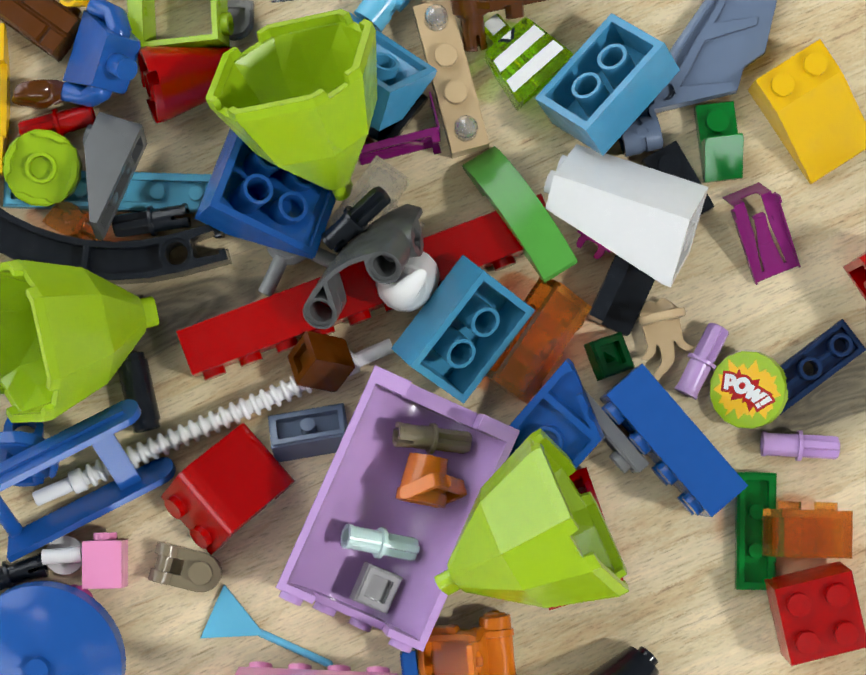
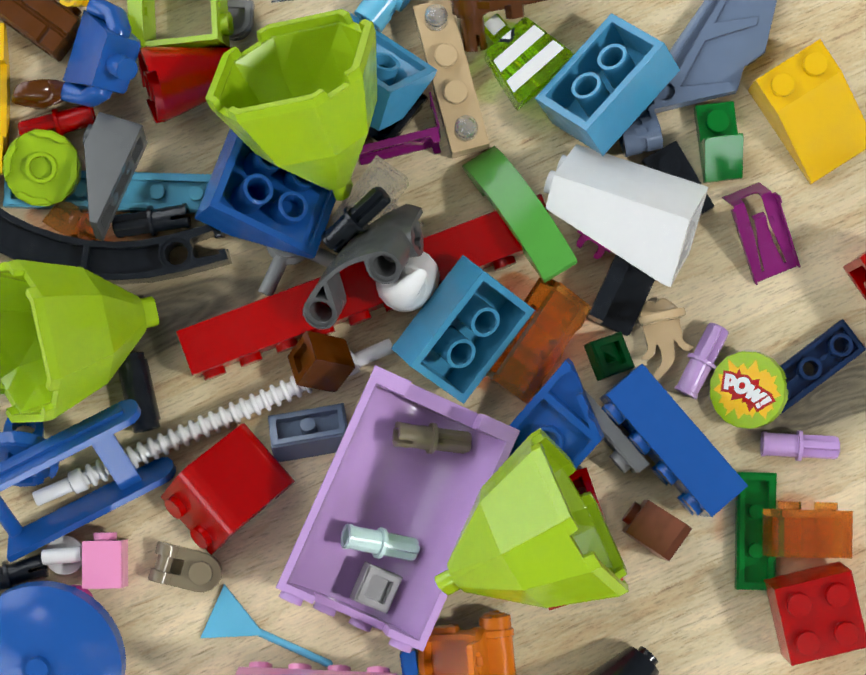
(427, 482): orange piece -> none
(655, 529): none -> copper slope

